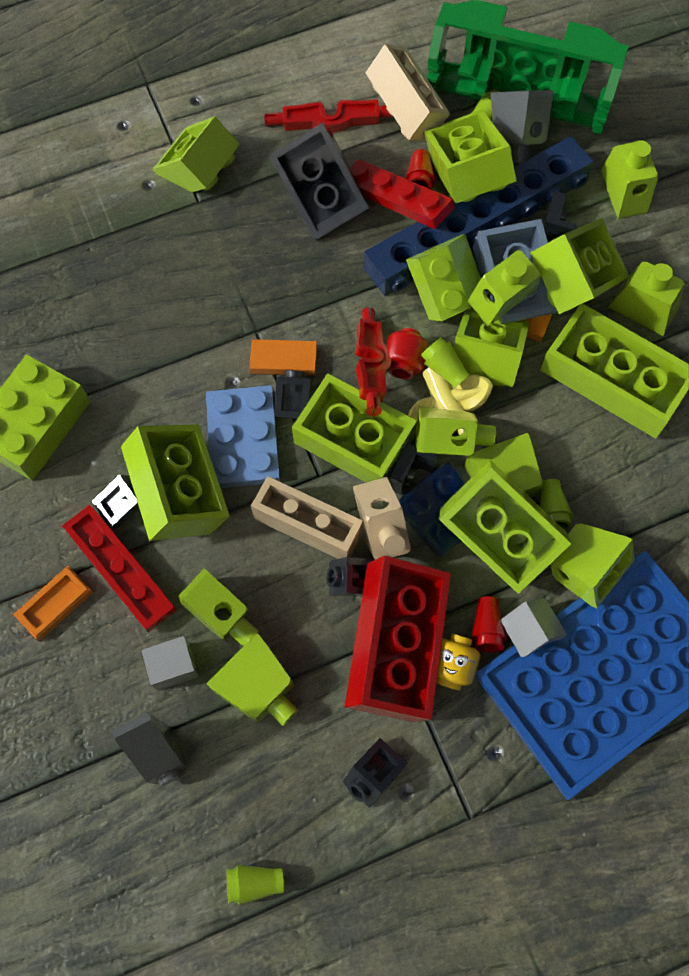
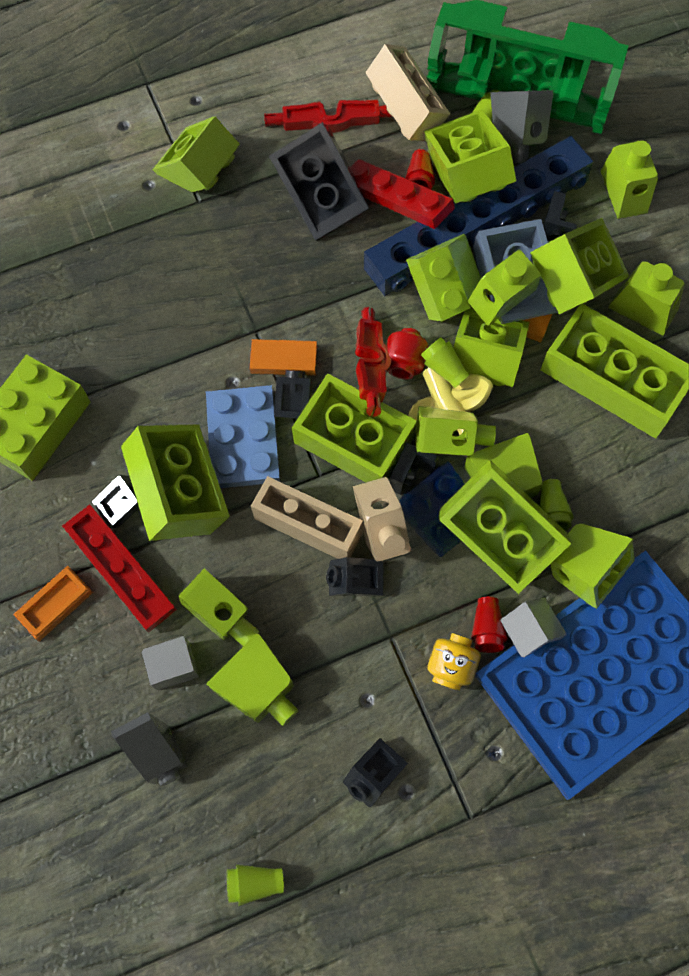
(398, 640): red brick -> none

